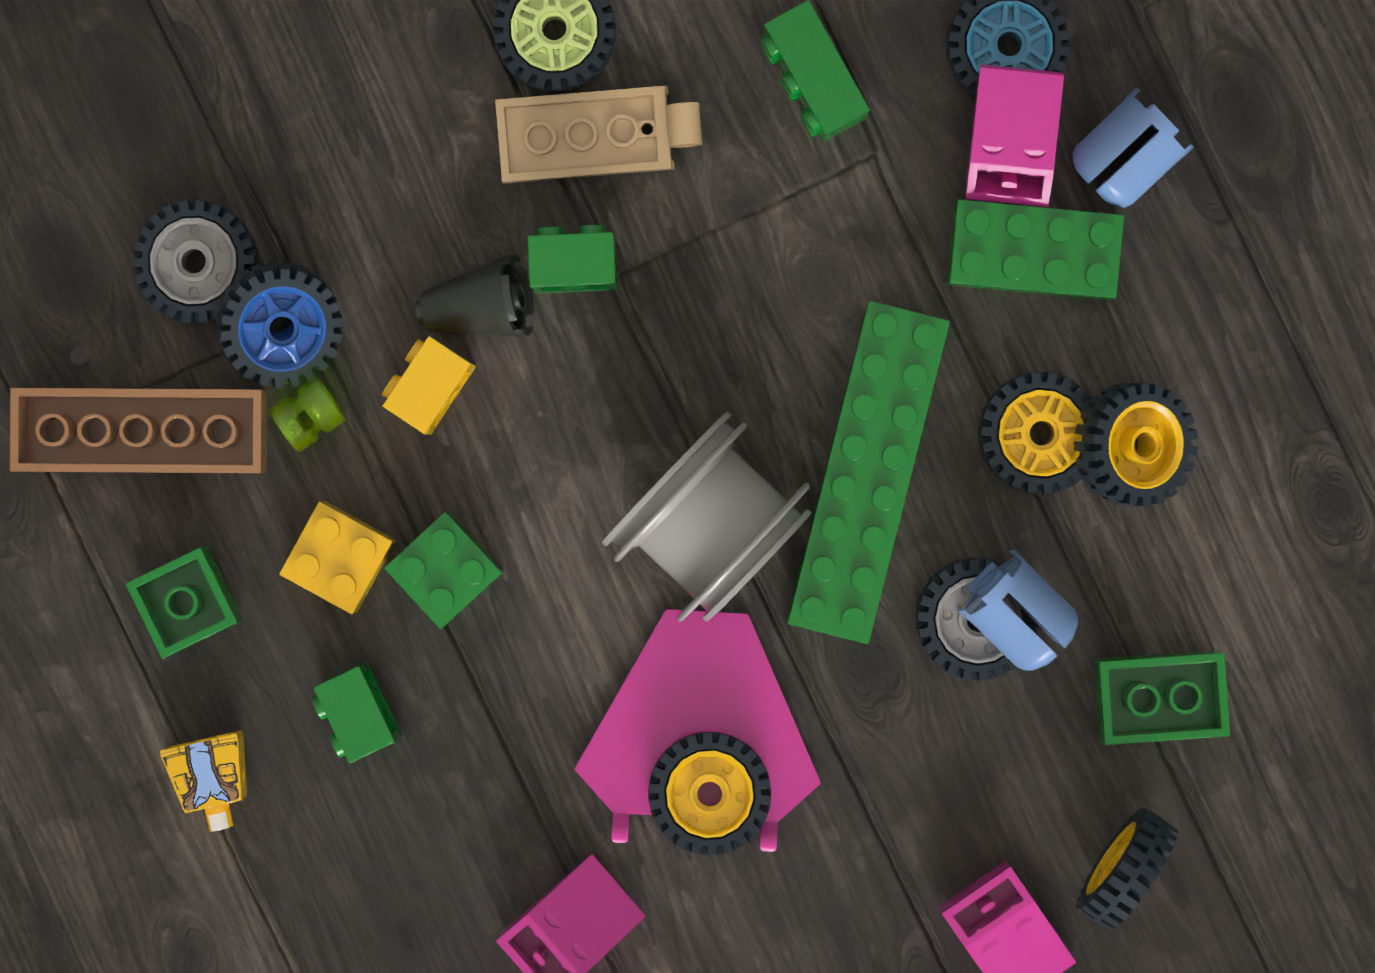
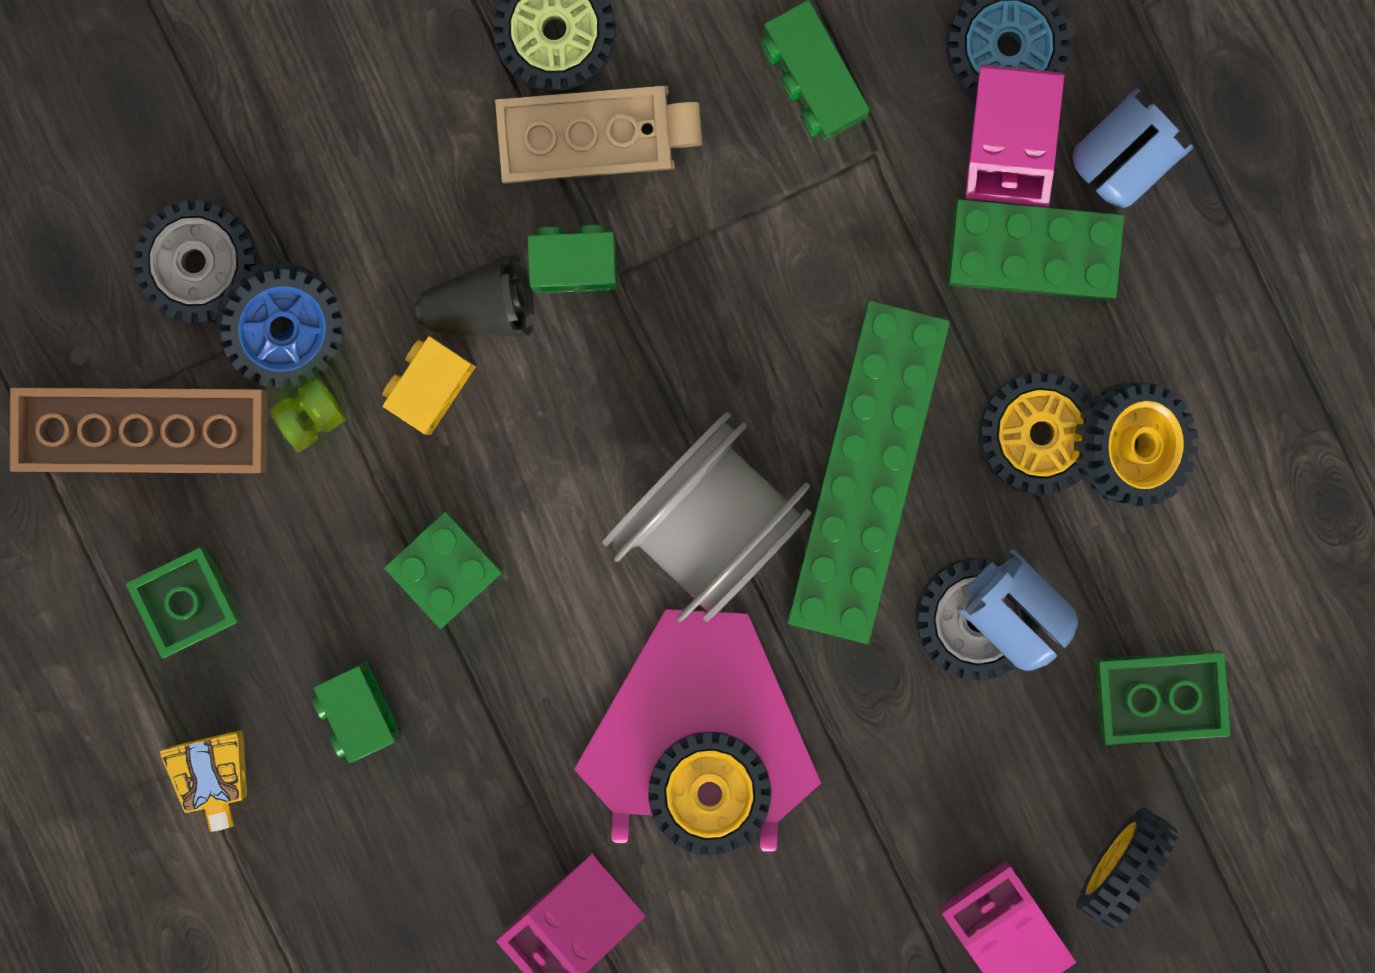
(337, 557): yellow brick -> none

